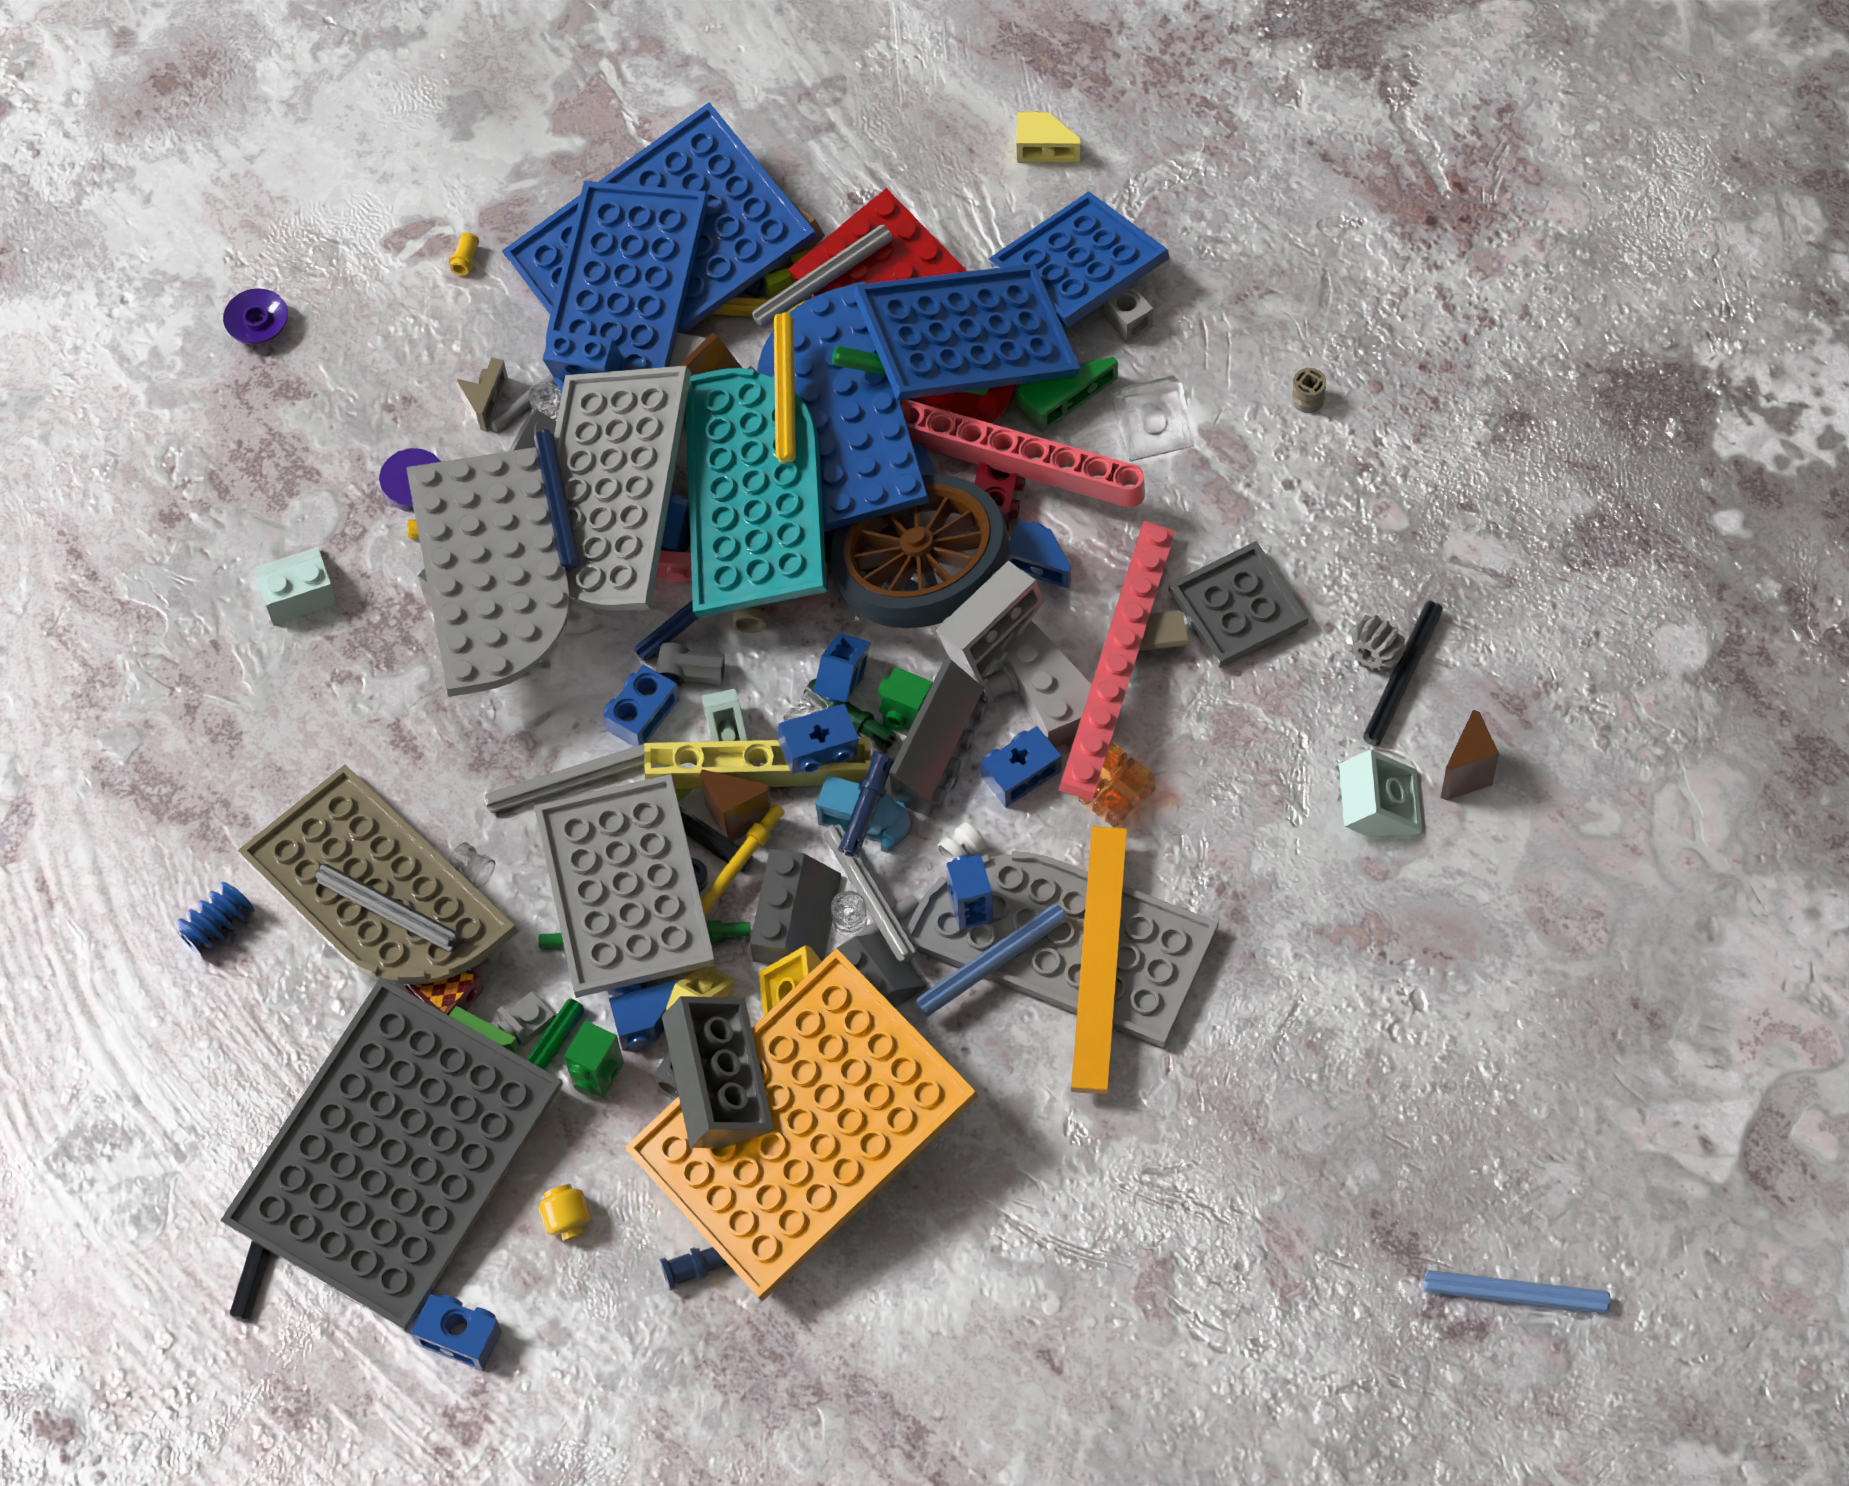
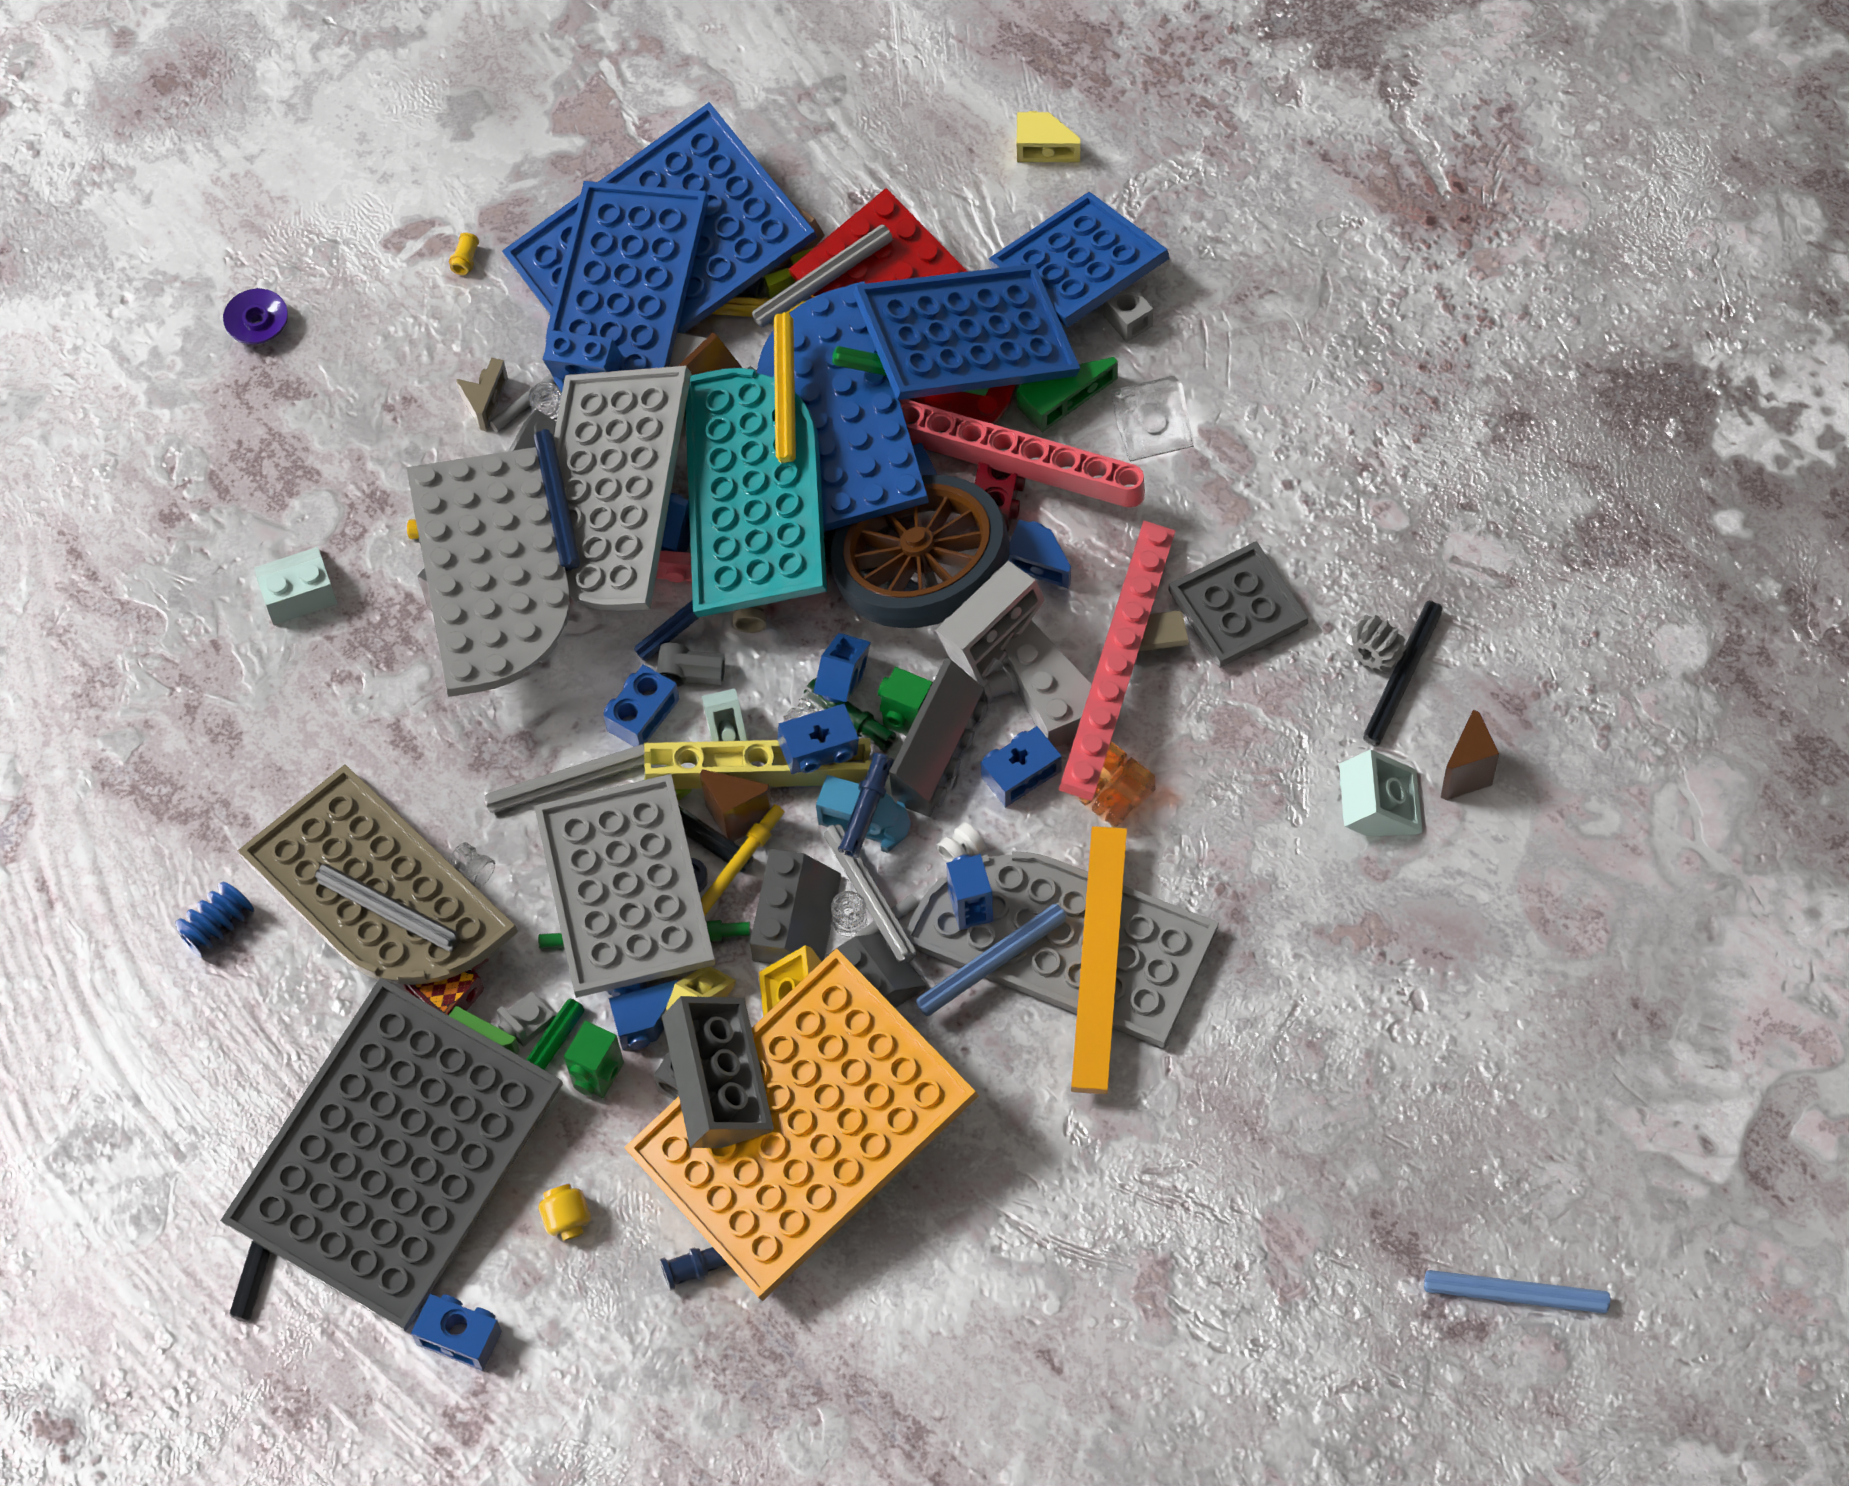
(394, 476): dark purple tile -> none
(1308, 390): dark tan wheel -> none

